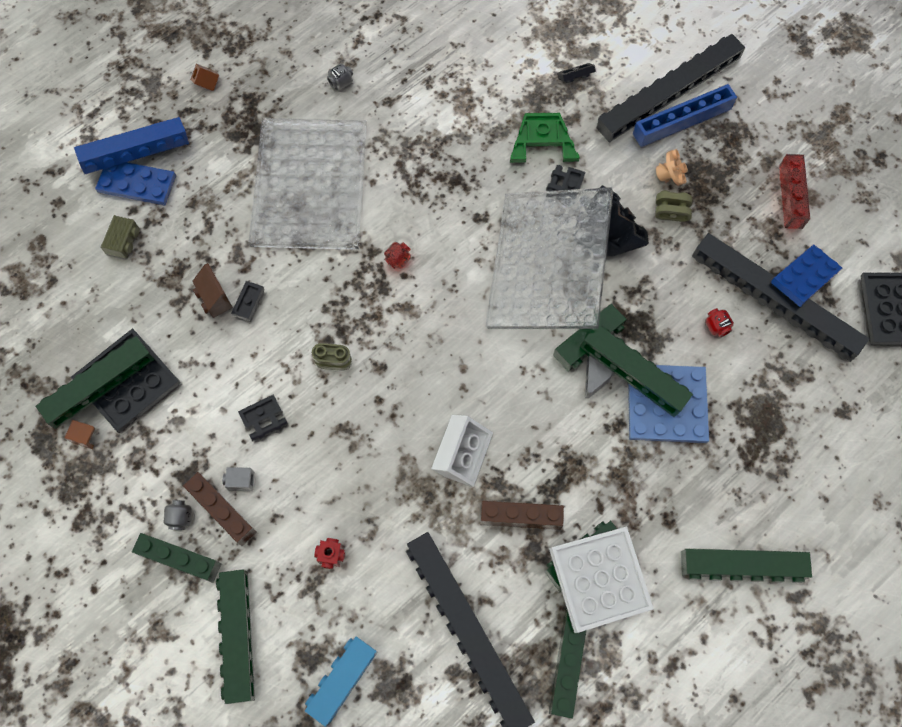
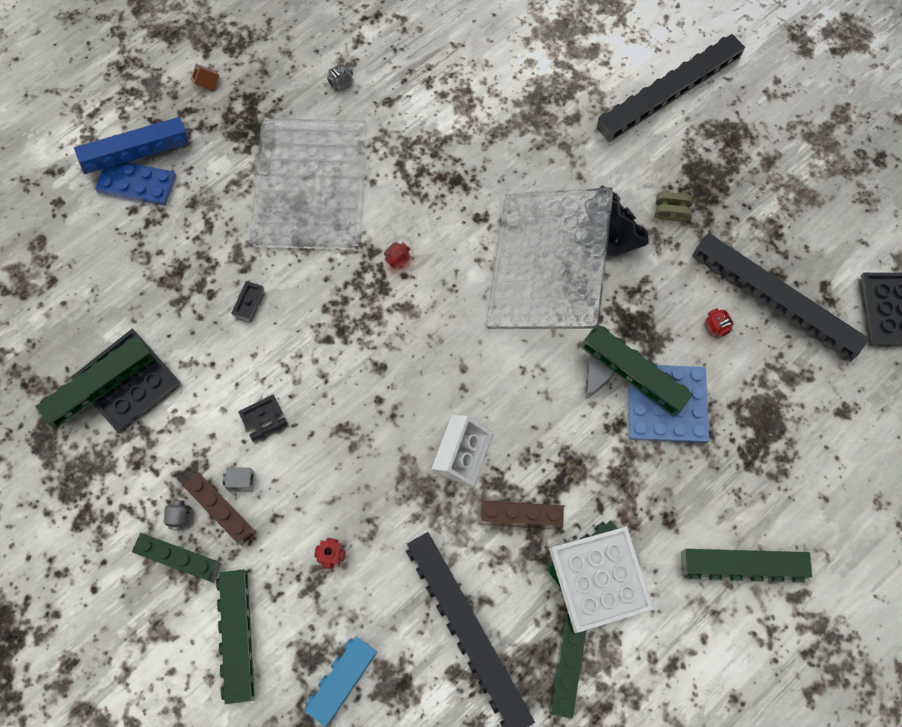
(80, 434): dark orange panel -> none
(120, 237): olive brick -> none
(211, 292): reddish brown slope -> none
(332, 356): olive brick -> none
(543, 130): green wing -> none
(571, 180): black plate -> none
(571, 354): dark green brick -> none
(579, 71): black plate -> none
(672, 169): light nougat plate -> none
(684, 115): blue brick -> none
(794, 191): clear red brick -> none
(806, 275): blue plate -> none

